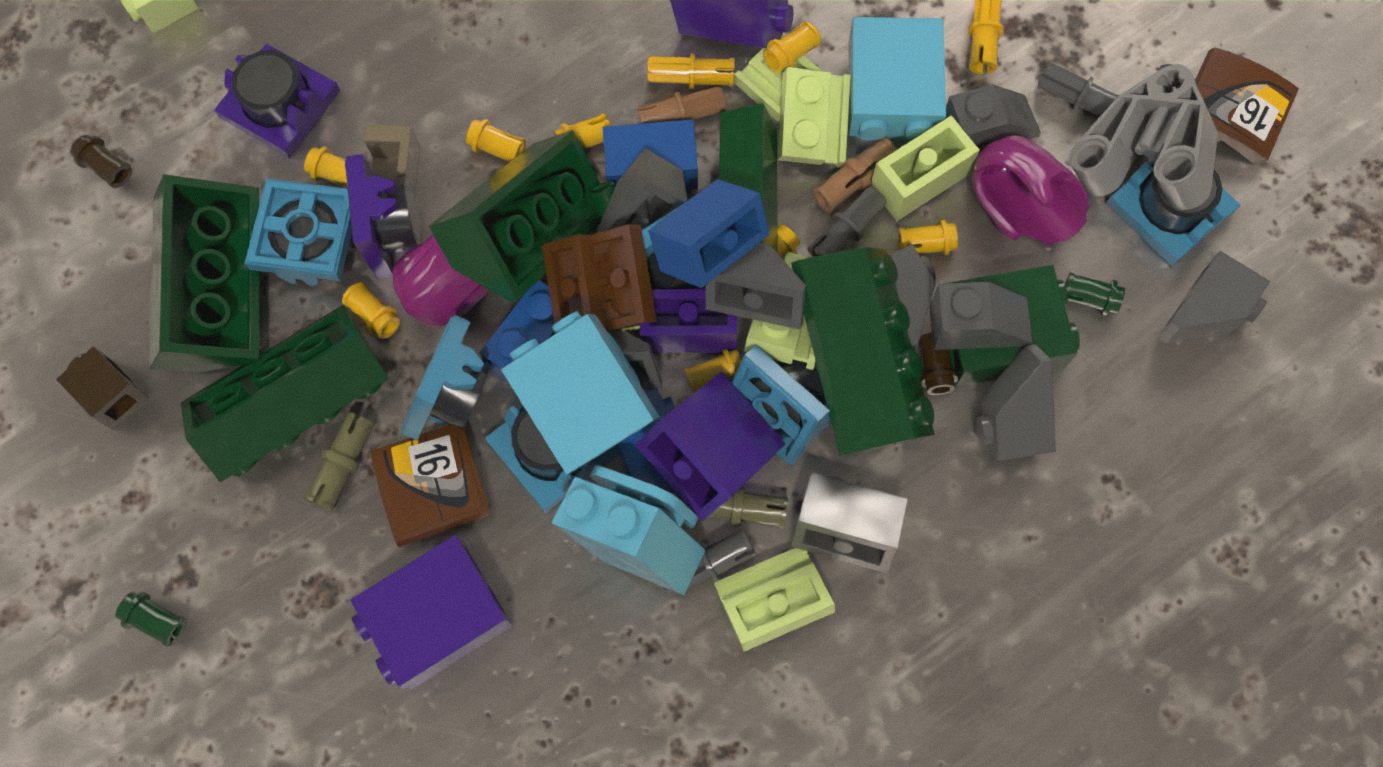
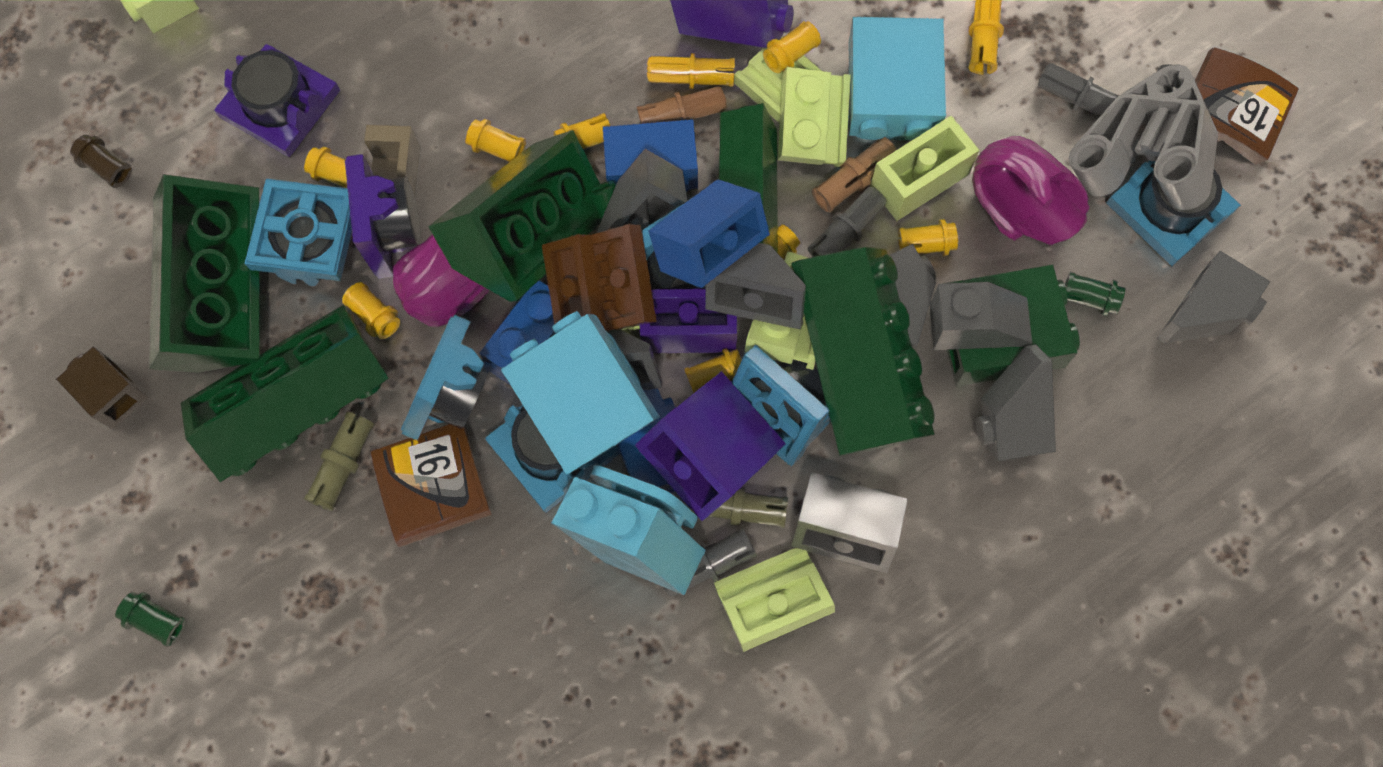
(429, 614): dark purple brick -> none
(937, 368): dark brown pin -> none
(992, 114): dark grey slope -> none

